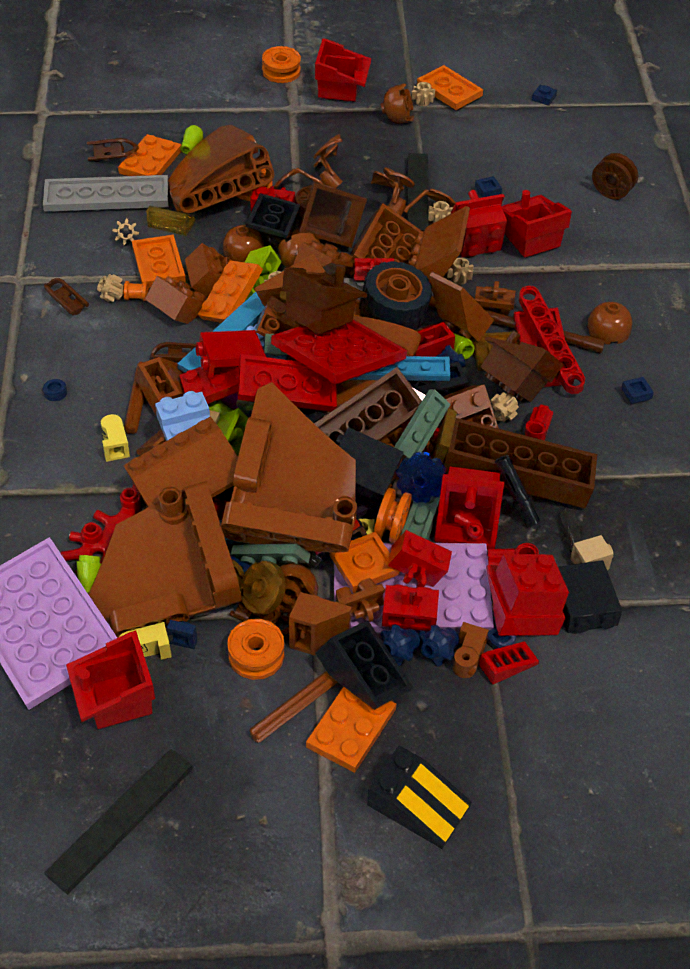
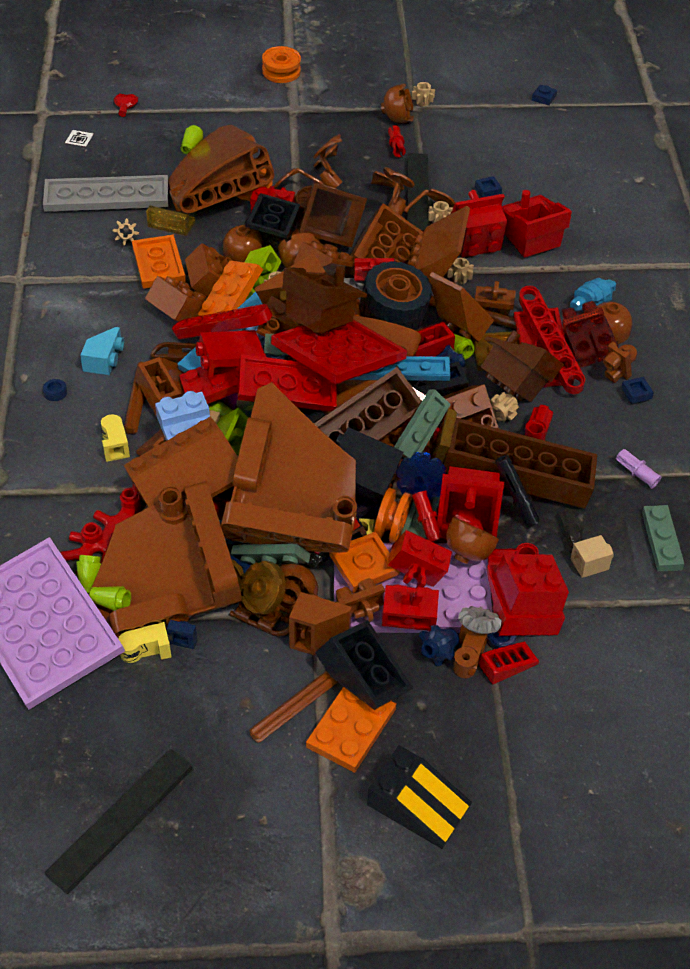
(62, 295): reddish brown piece -> none
(79, 138): none -> white sticker
(102, 351): none -> medium azure slope
(110, 288): tan gear -> none
(111, 597): none -> lime cone
(113, 682): red piece -> none
(116, 149): reddish brown piece -> none
(125, 102): none -> red rock
(135, 291): orange bush -> none
(151, 158): orange plate -> none
(223, 321): none -> red beam
(256, 663): orange wheel -> none
(340, 71): red piece -> none
(396, 141): none -> red pin
(400, 642): dark blue rock -> none
(427, 516): none -> red pin
(451, 87): orange plate -> none
(469, 542): none -> dark orange cylinder
(479, 620): none -> light grey gear
(587, 333): none -> clear red hips
(590, 599): black brick -> none
(594, 290): none -> dark azure piece
(615, 176): reddish brown wheel -> none
(619, 361): none -> dark orange hips
(638, 468): none -> lavender axle
(662, 538): none -> sand green plate

